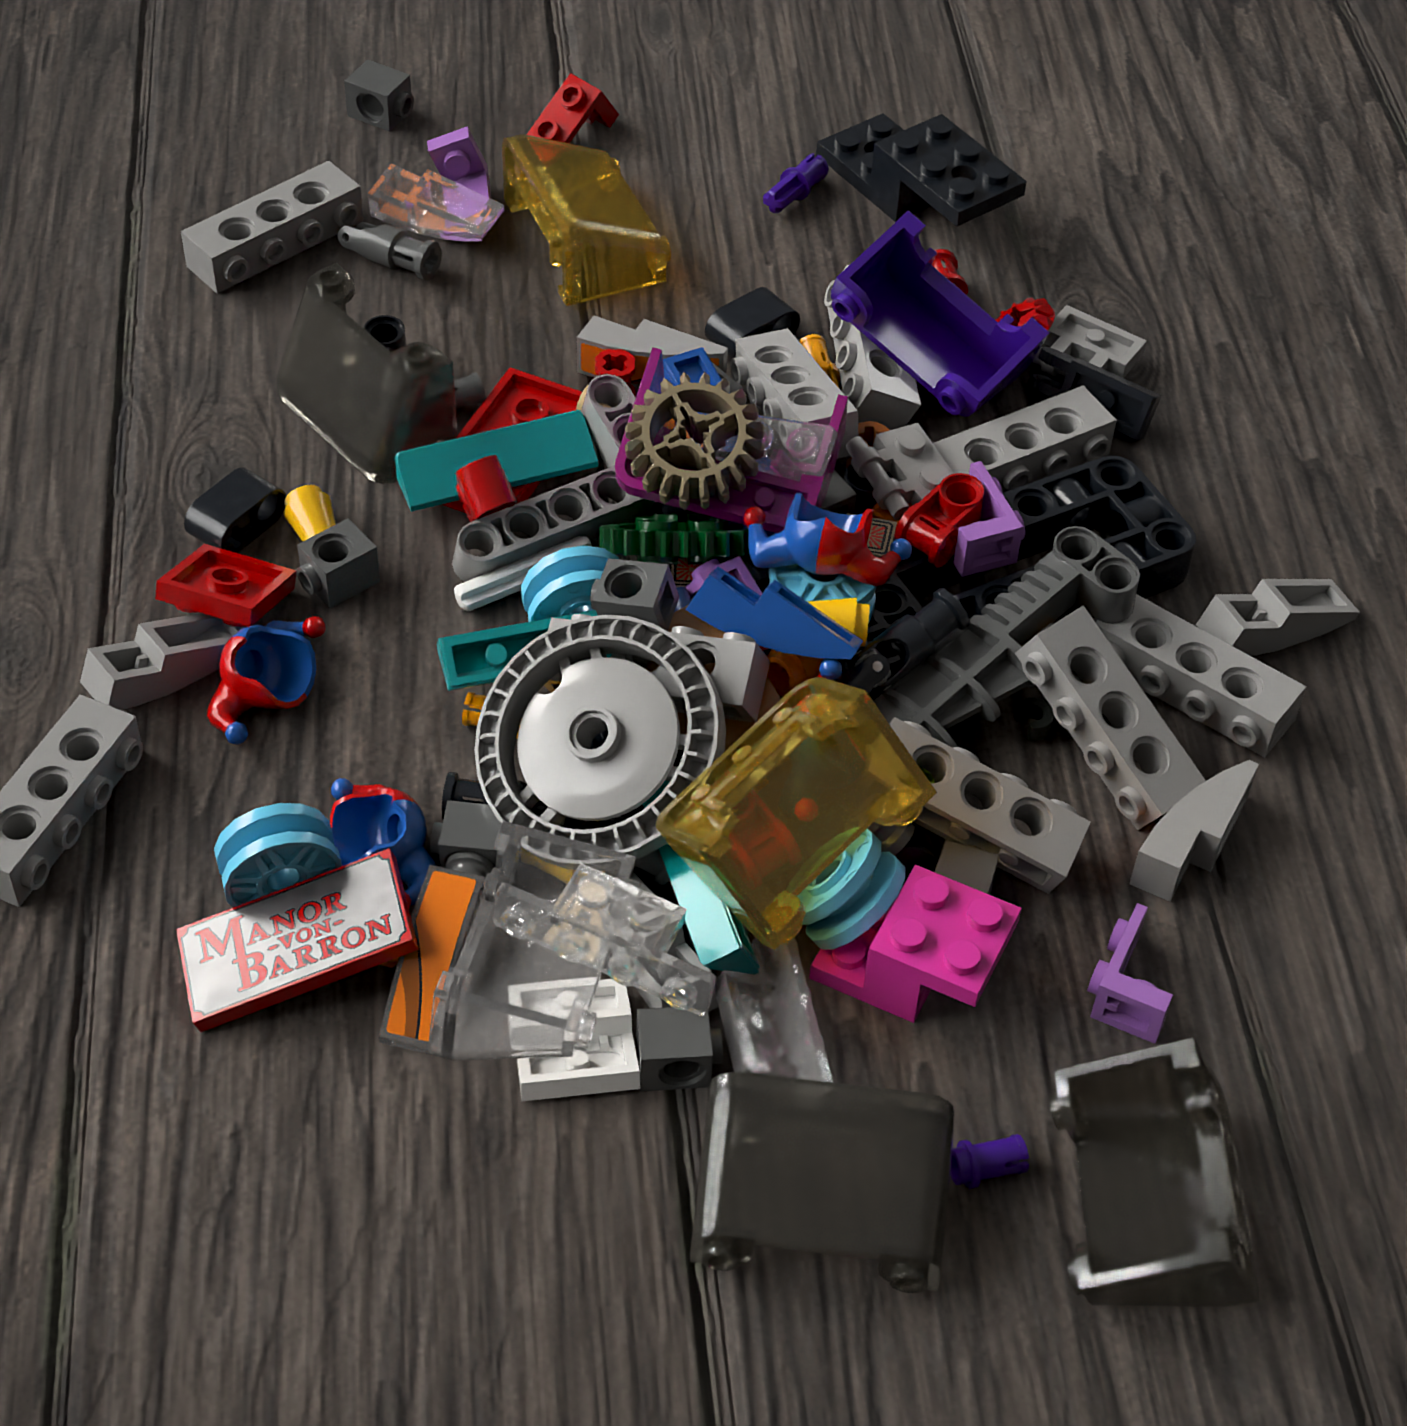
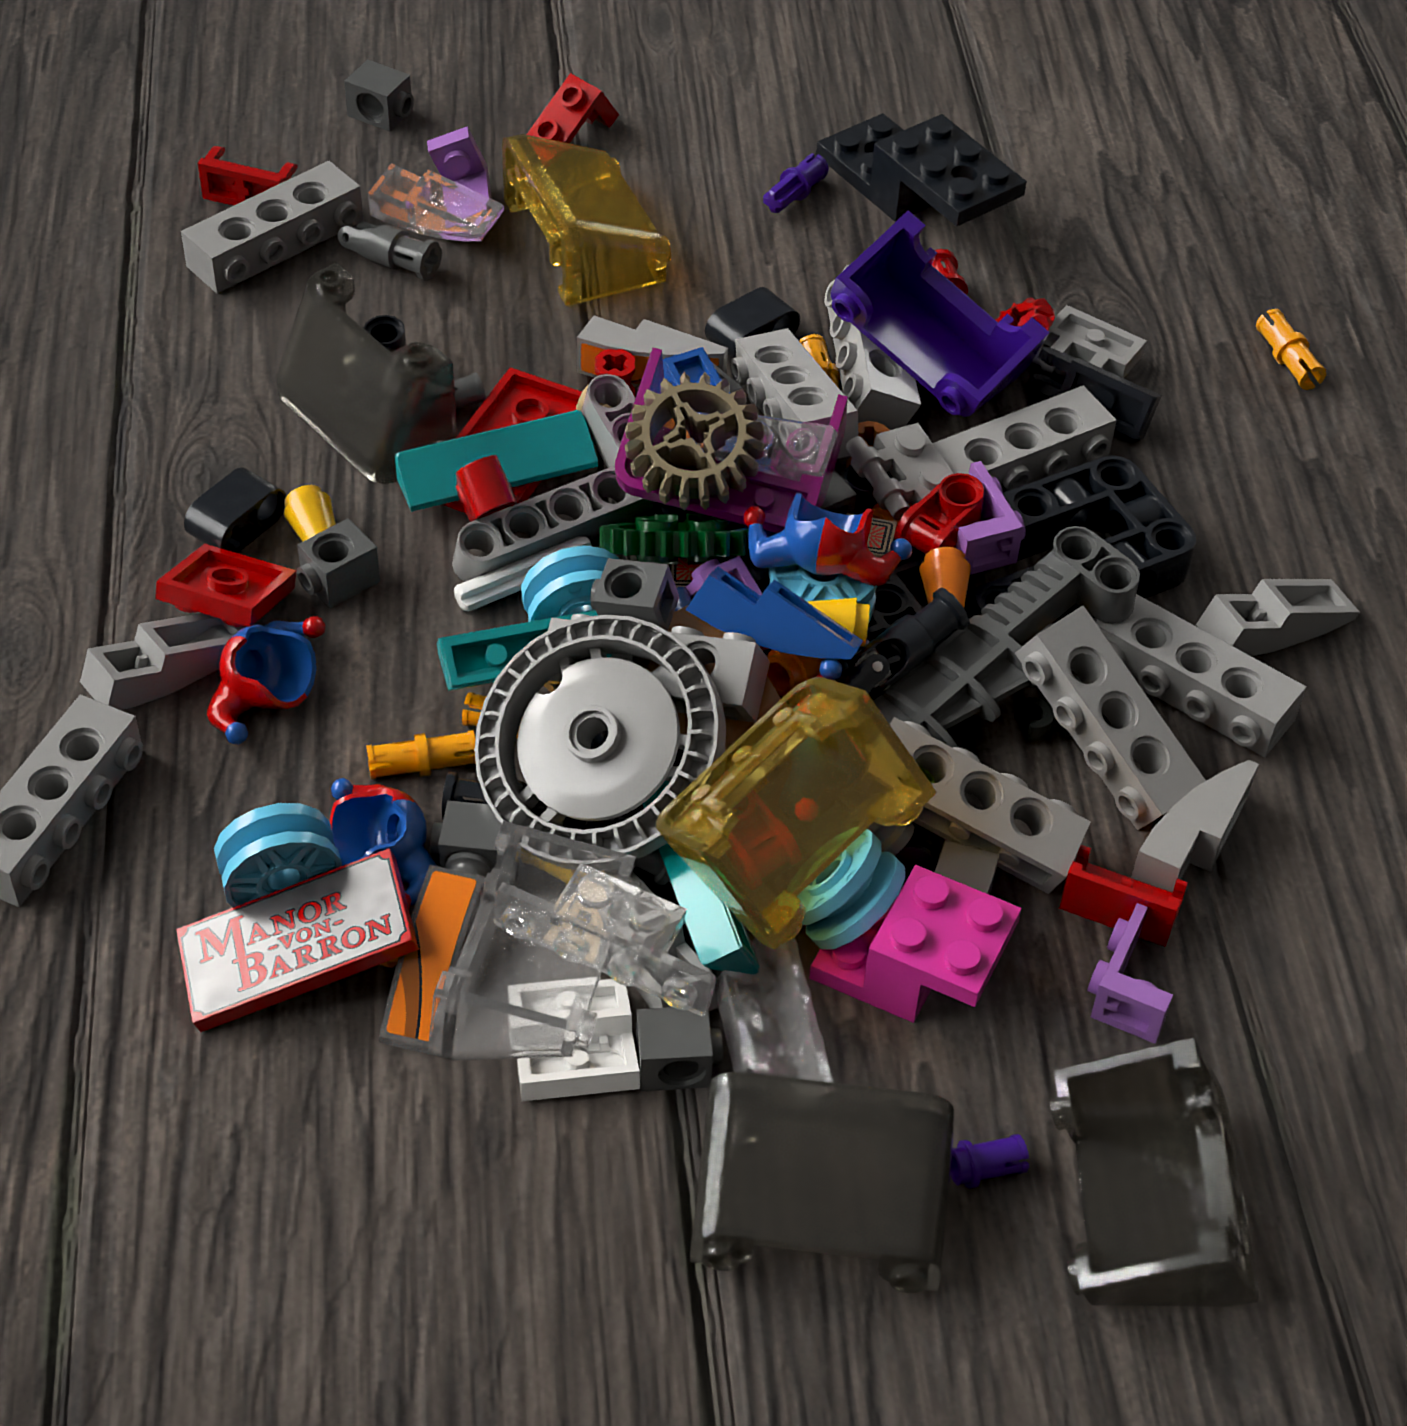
(235, 182): none -> red hinge
(421, 754): none -> light orange pin
(945, 569): none -> orange cone
(1110, 896): none -> red hinge
(1291, 349): none -> light orange pin

